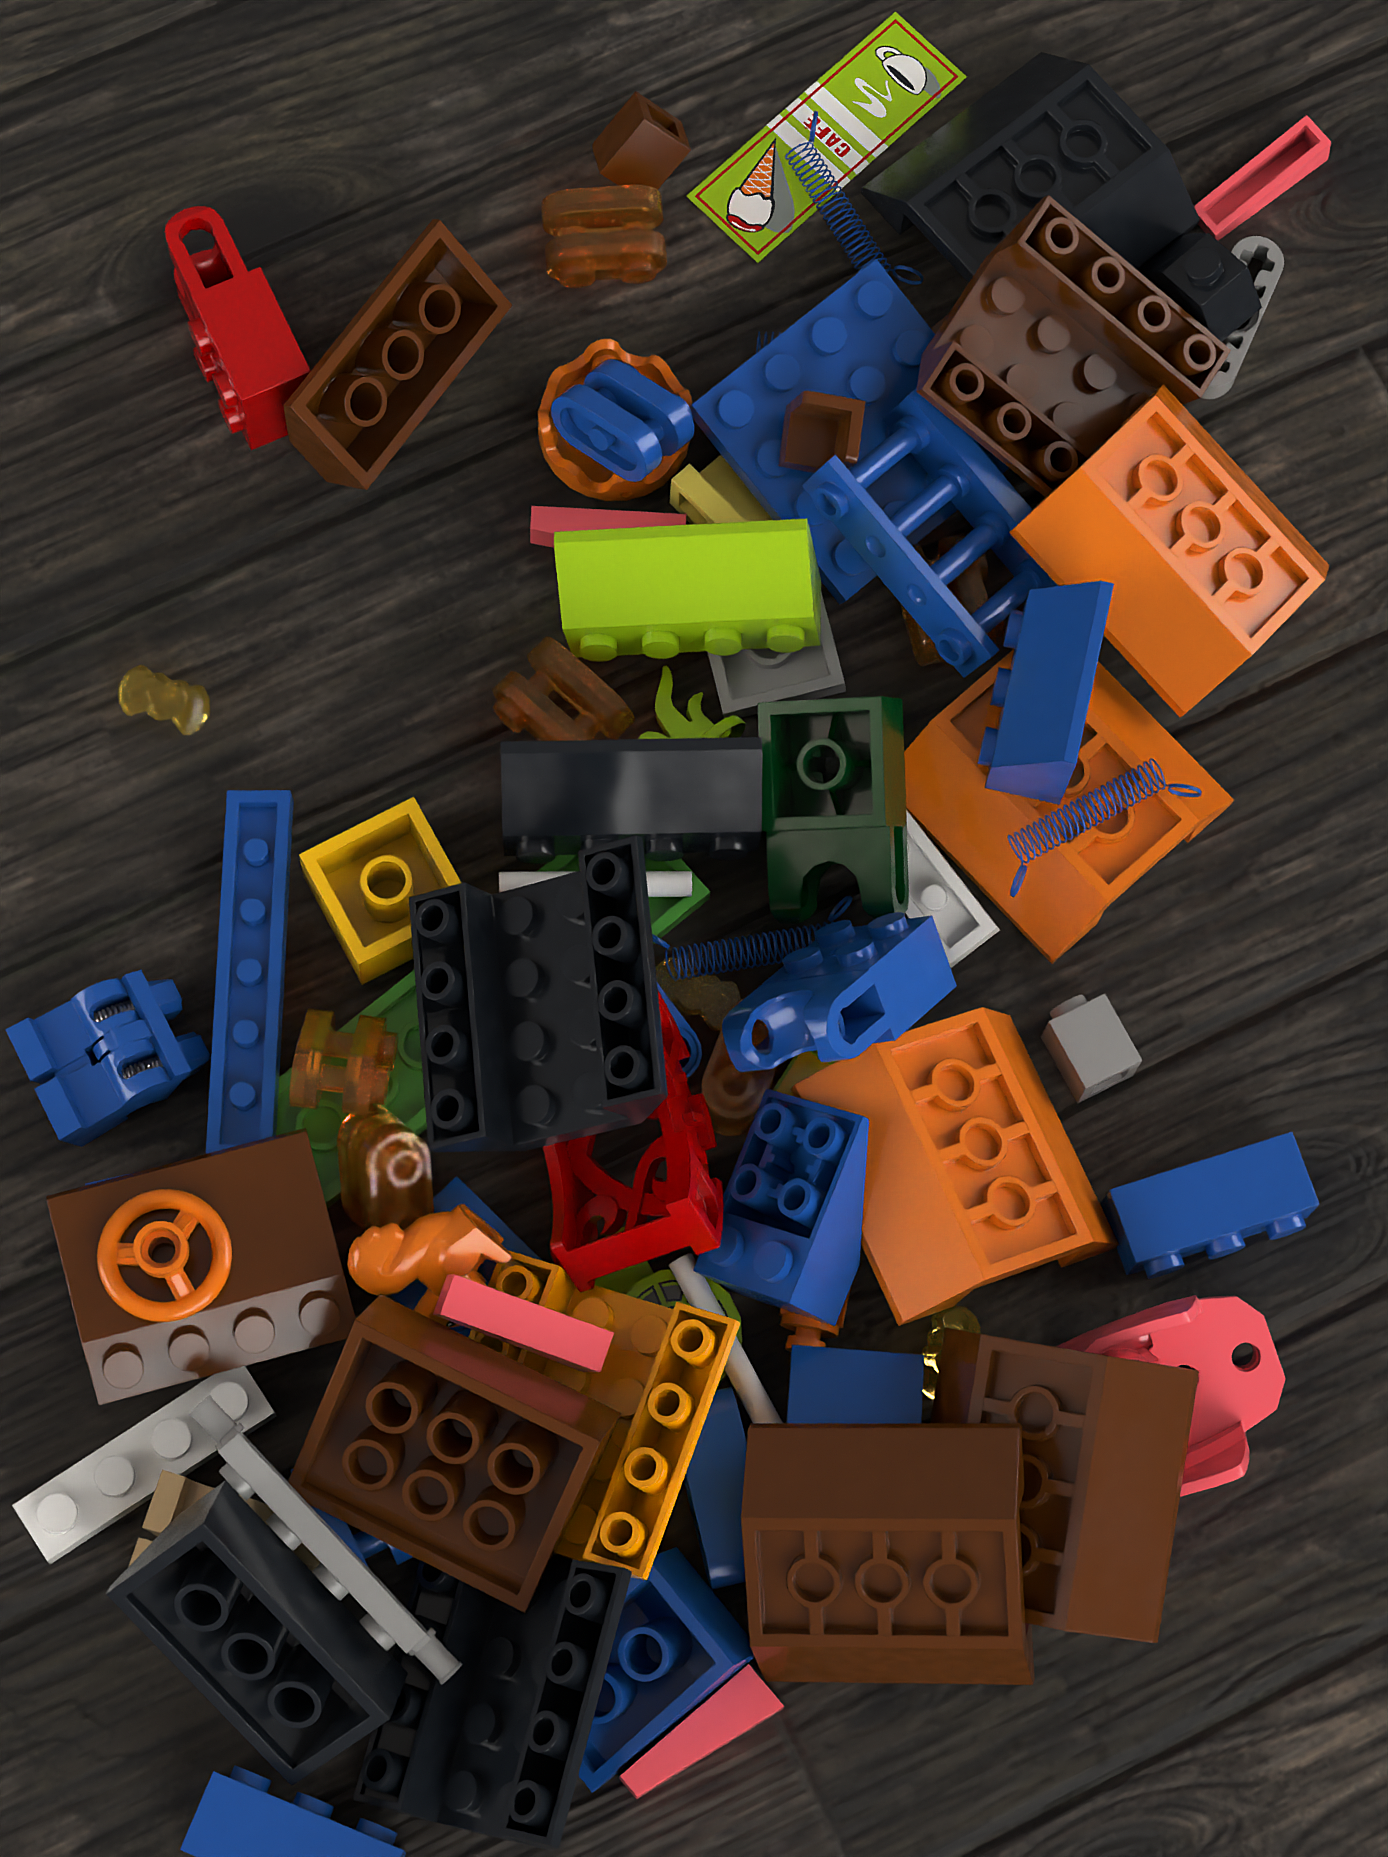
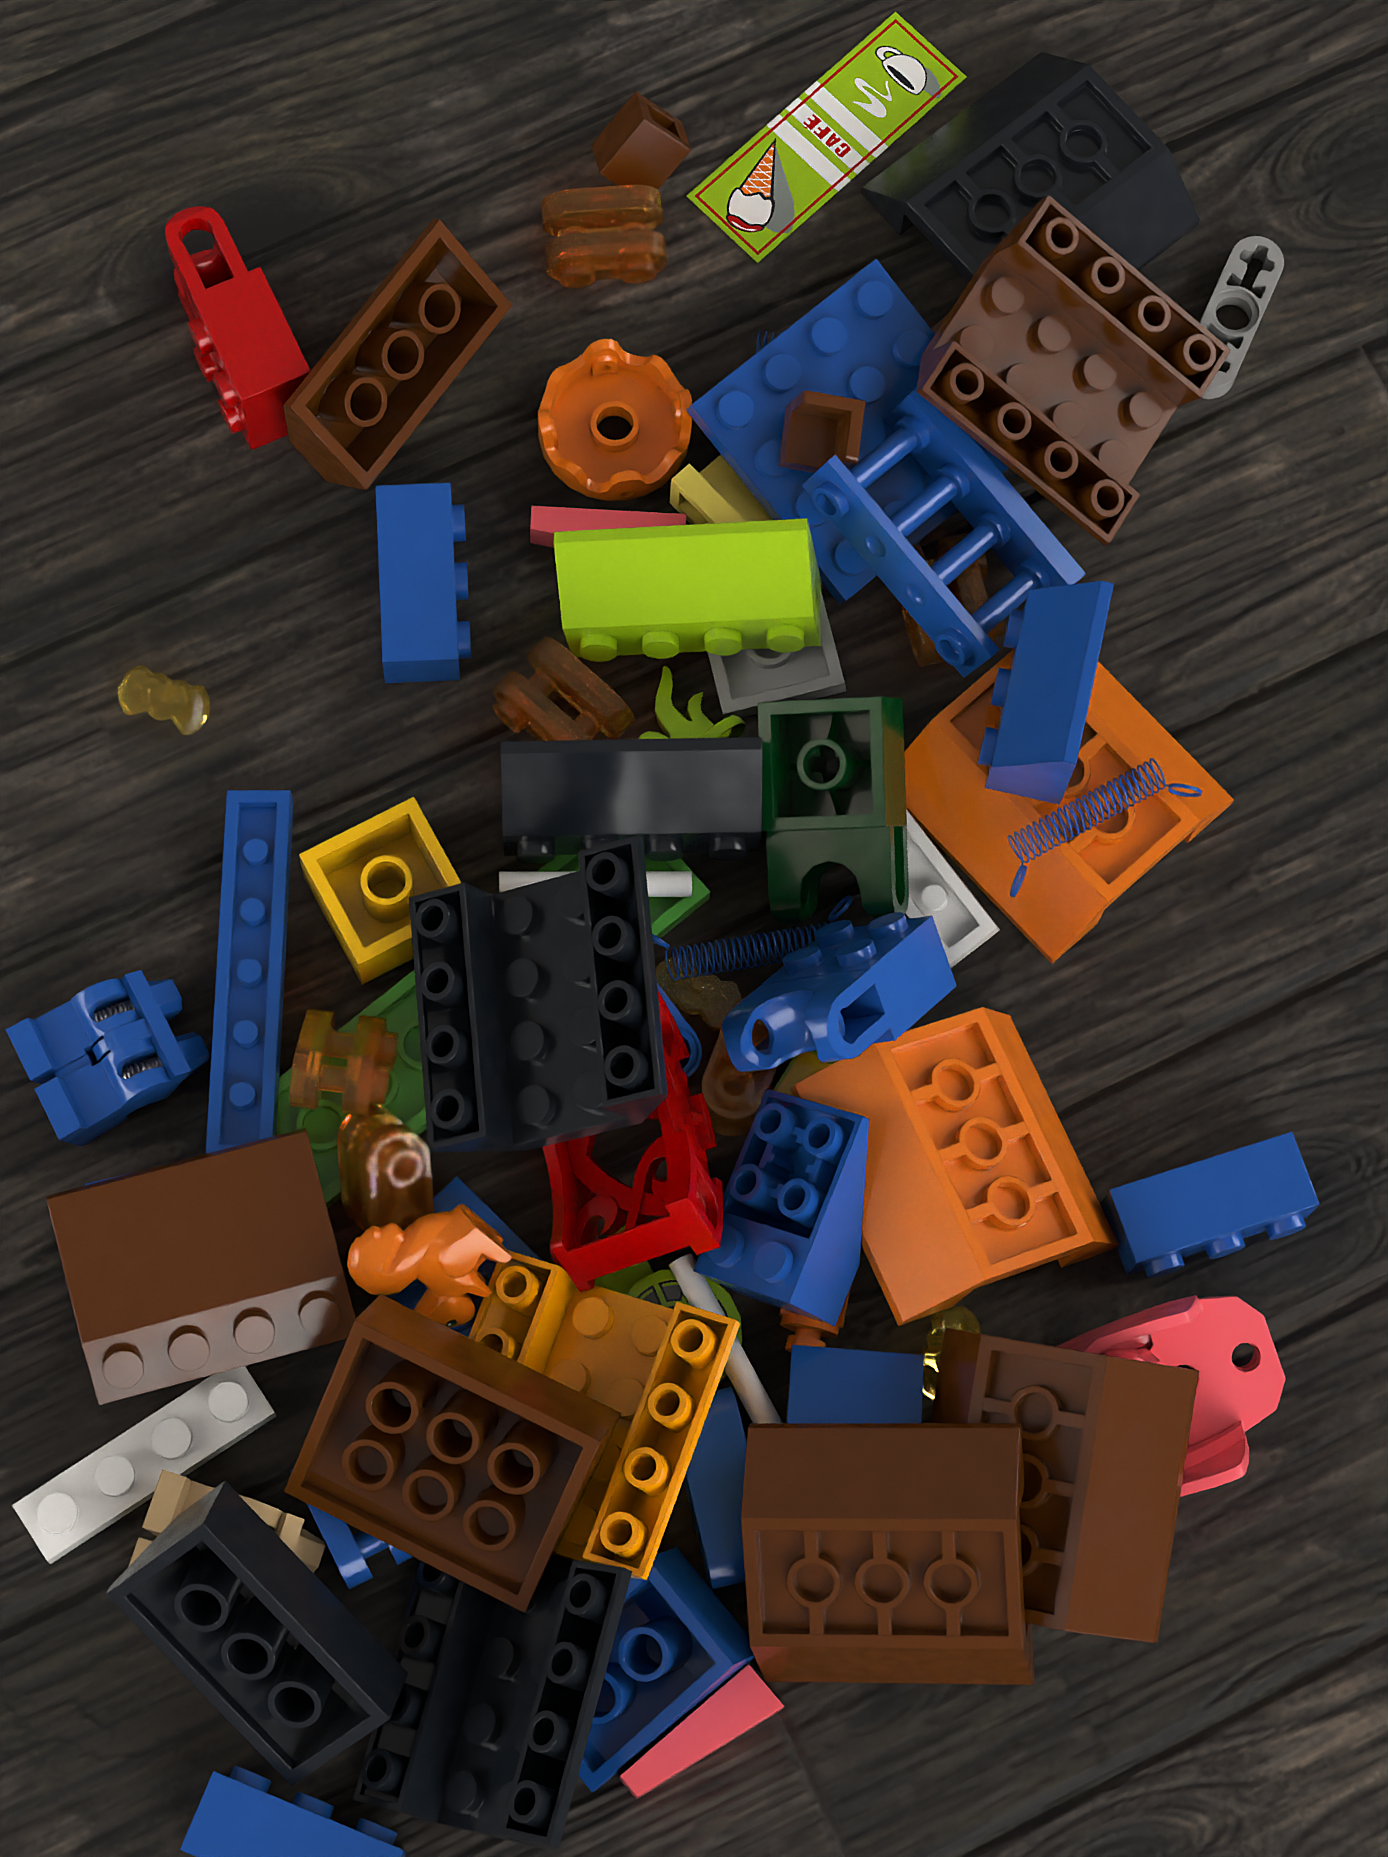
(112, 1253): orange piece -> none
(299, 1523): light grey plate -> none
(421, 583): none -> blue brick
(523, 1324): coral piece -> none
(623, 420): blue brick -> none
(811, 141): blue piece -> none
(1090, 1046): light grey brick -> none
(1188, 542): orange slope -> none
(1205, 282): black slope -> none
(1263, 178): coral piece -> none

